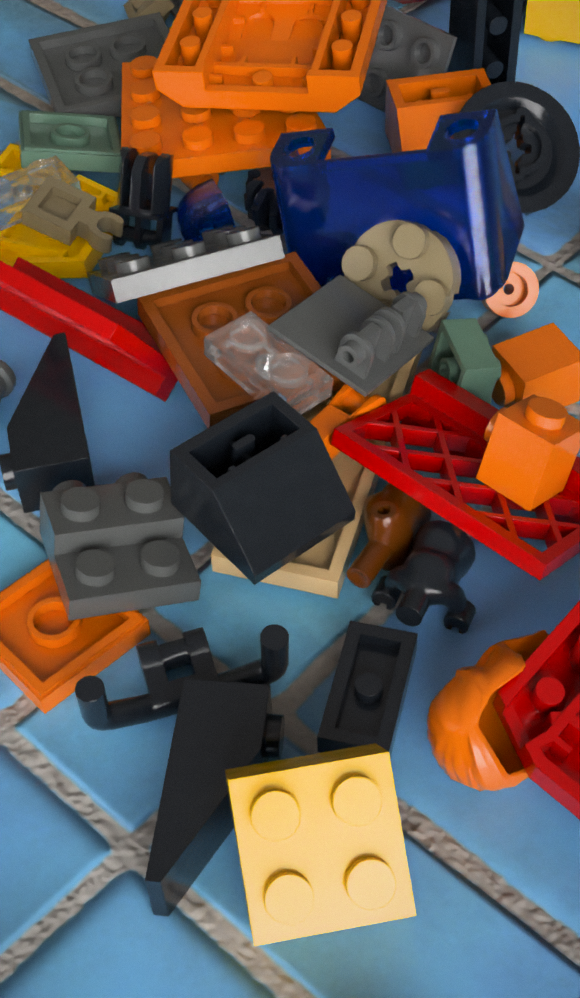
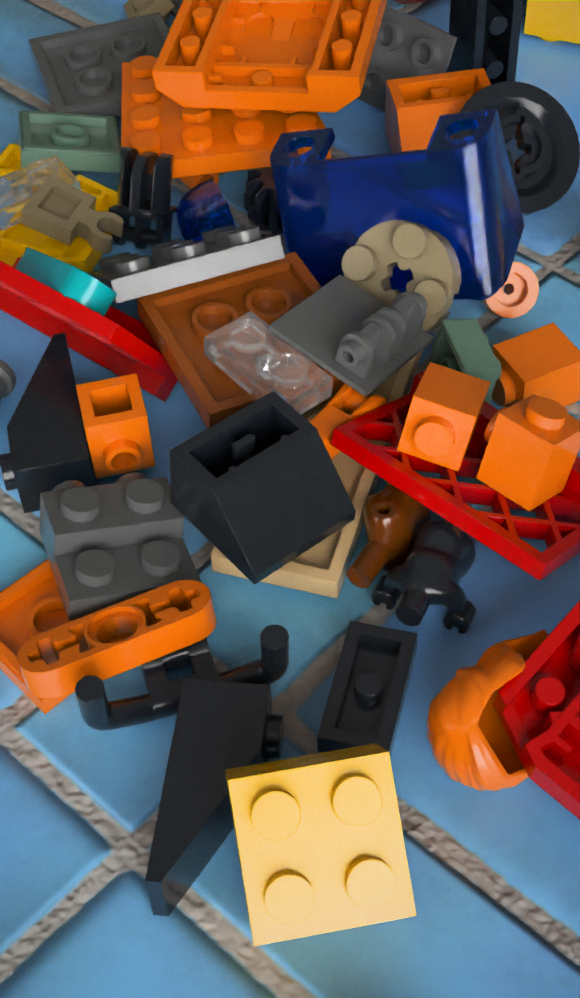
(56, 659): none -> orange beam
(67, 280): none -> teal beam
(116, 425): none -> orange brick
(443, 416): none -> orange brick

